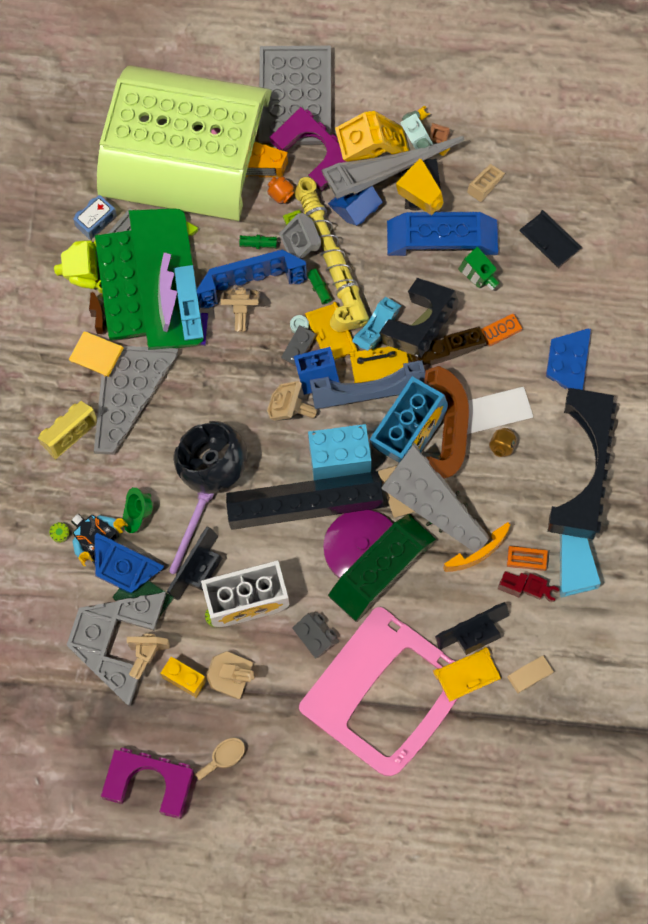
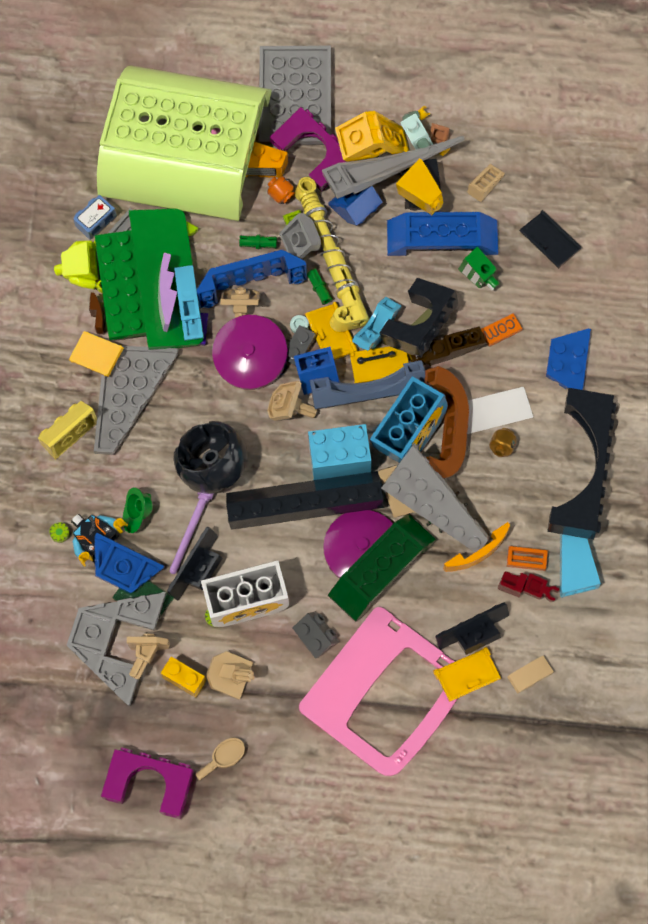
(250, 352): none -> magenta dish

